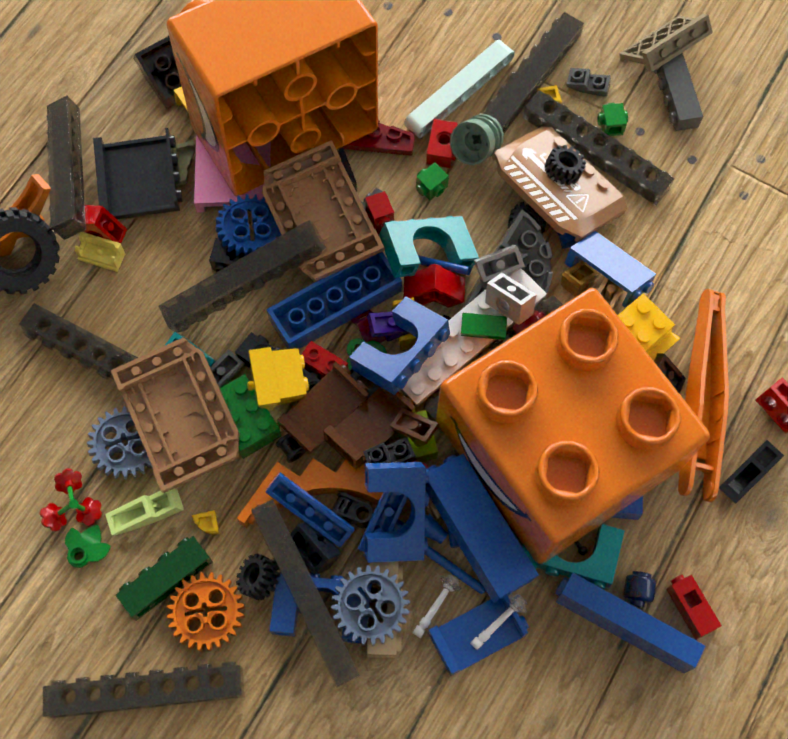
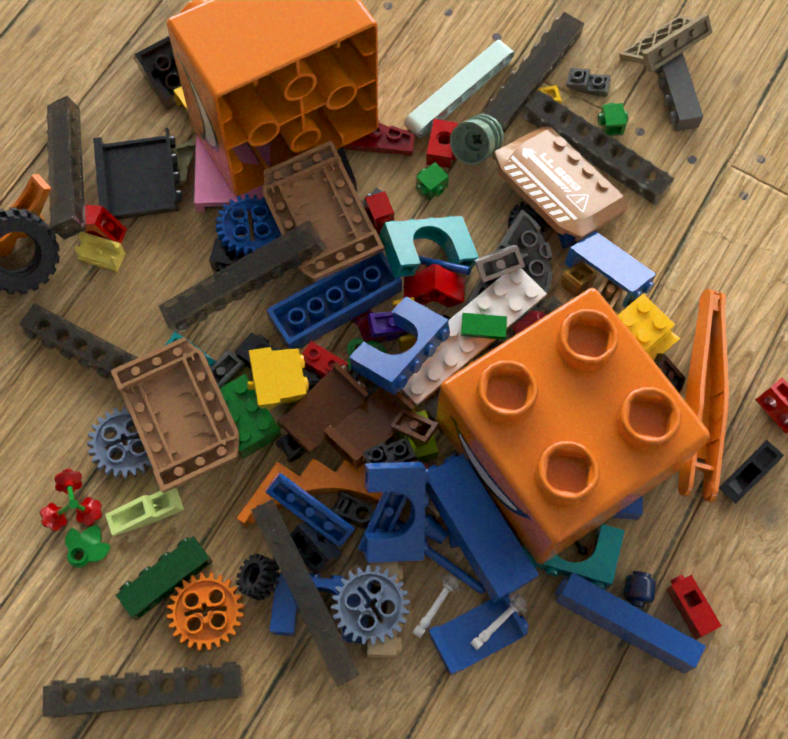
(207, 522): yellow tile -> none
(510, 298): light grey brick -> none
(569, 157): black tyre -> none

